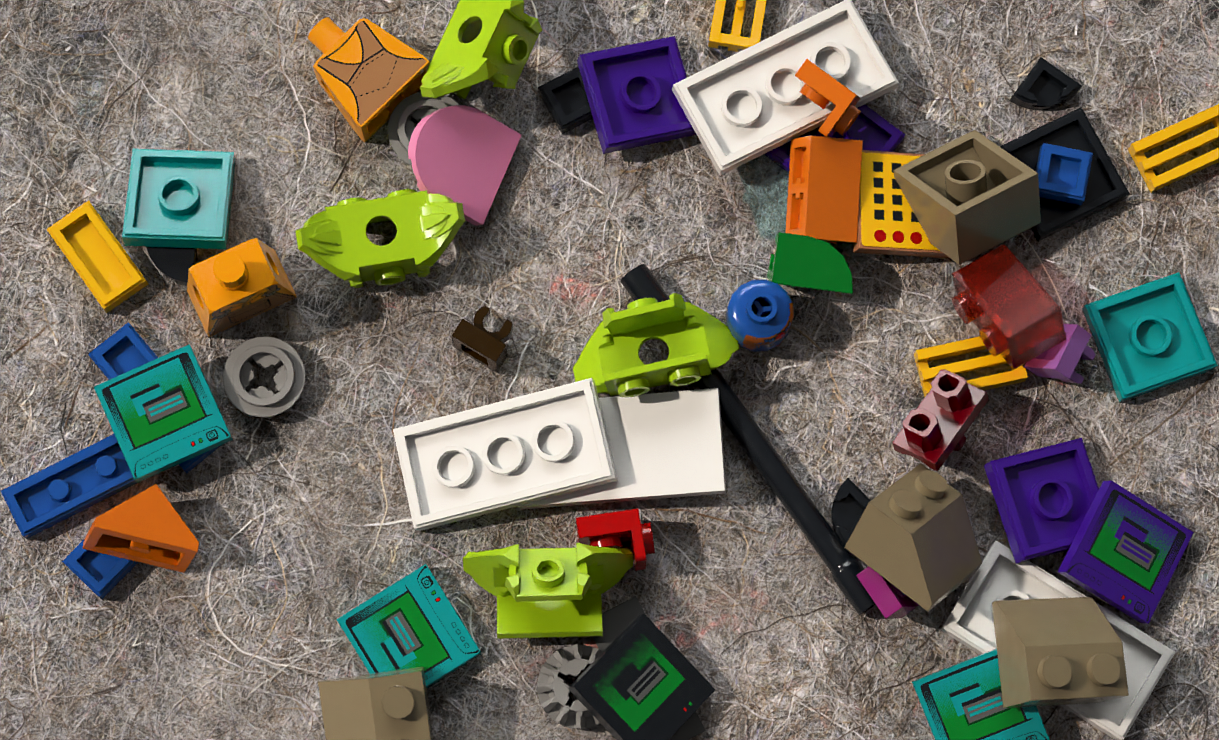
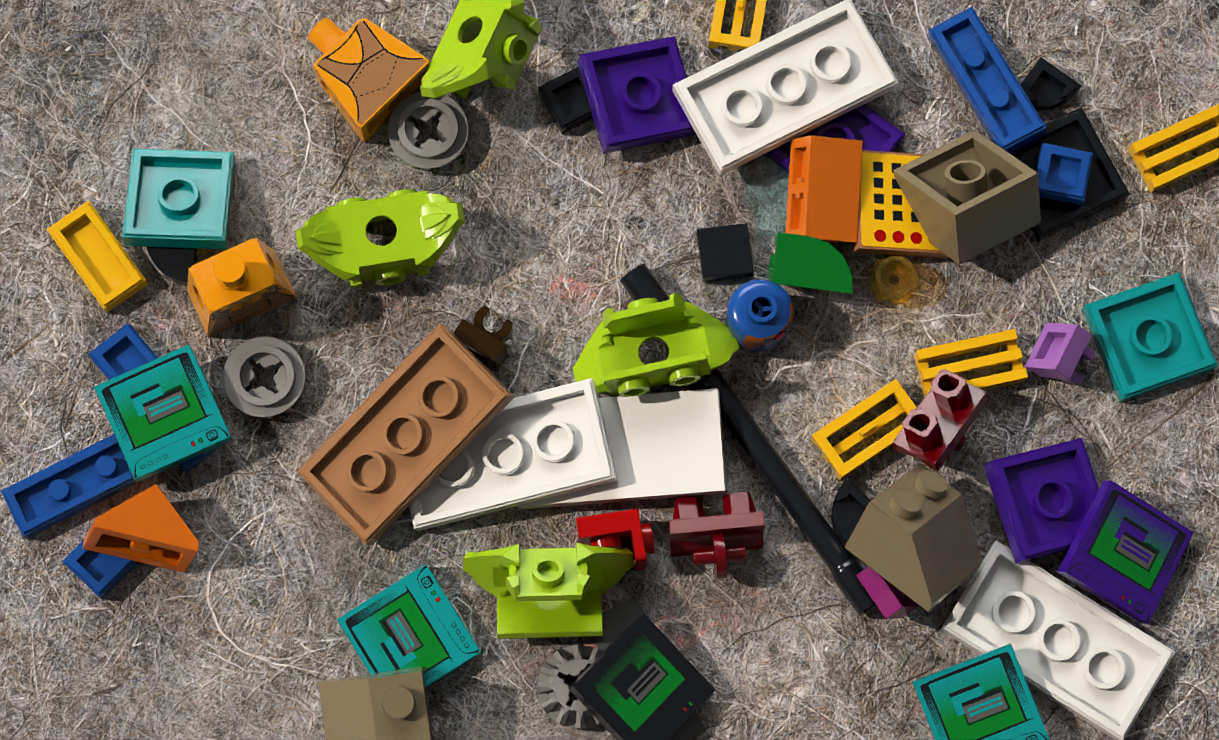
(405, 434): none -> medium nougat tile
(462, 157): bright pink tile -> none
(717, 537): none -> dark red hips
(724, 252): none -> black tile
(823, 89): orange bracket -> none
(832, 454): none -> yellow tile
(894, 266): none -> clear yellow plate
(987, 81): none -> blue tile
(1007, 307): clear red brick -> none
(1057, 653): dark tan slope -> none

